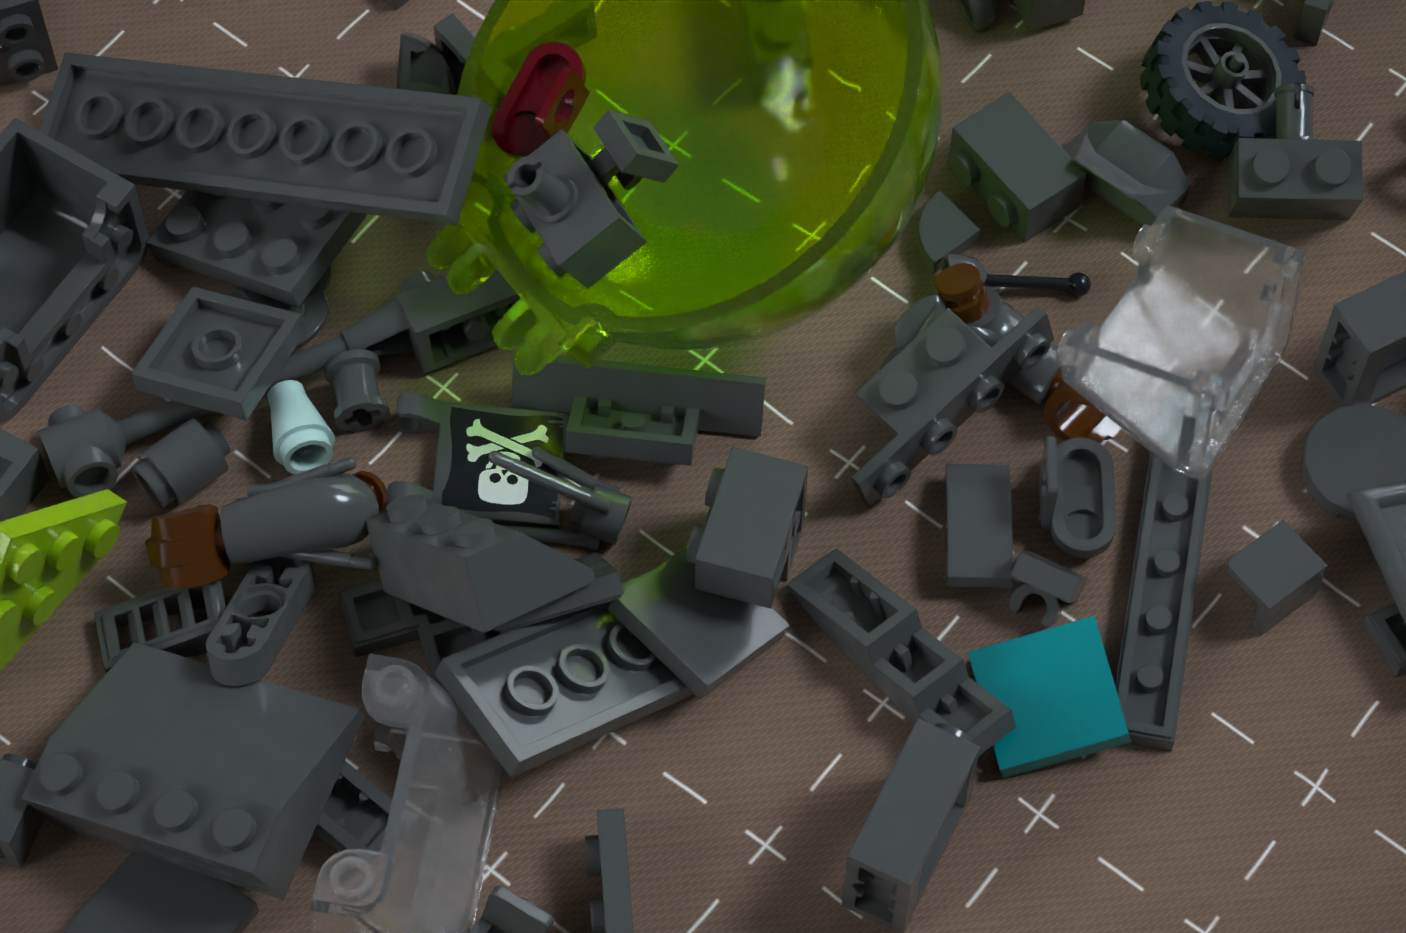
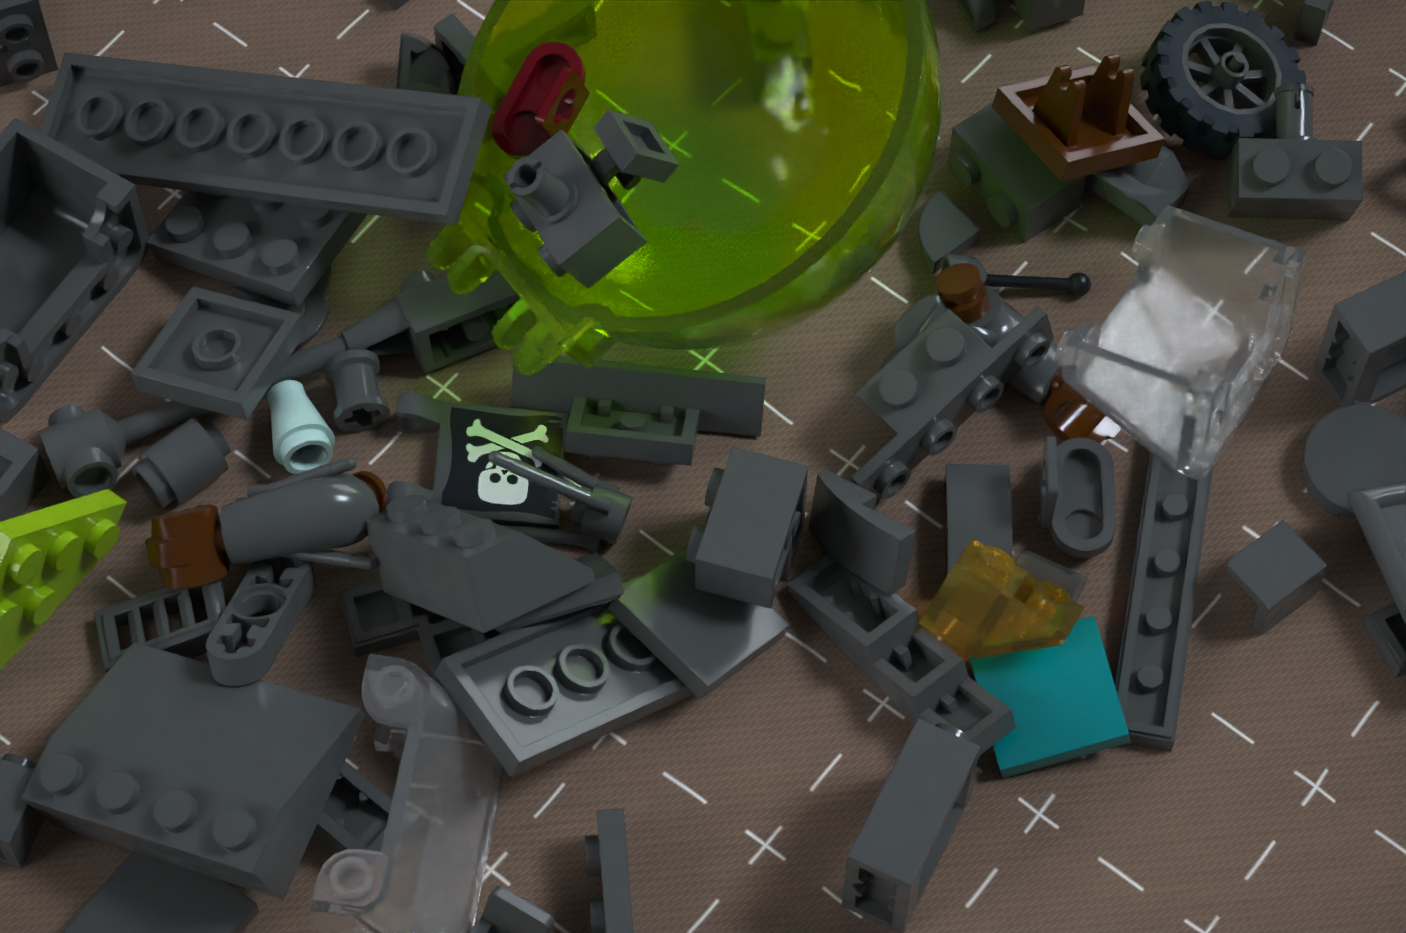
(858, 535): none -> dark grey slope
(998, 607): none -> clear yellow slope
(1080, 119): none -> reddish brown plate

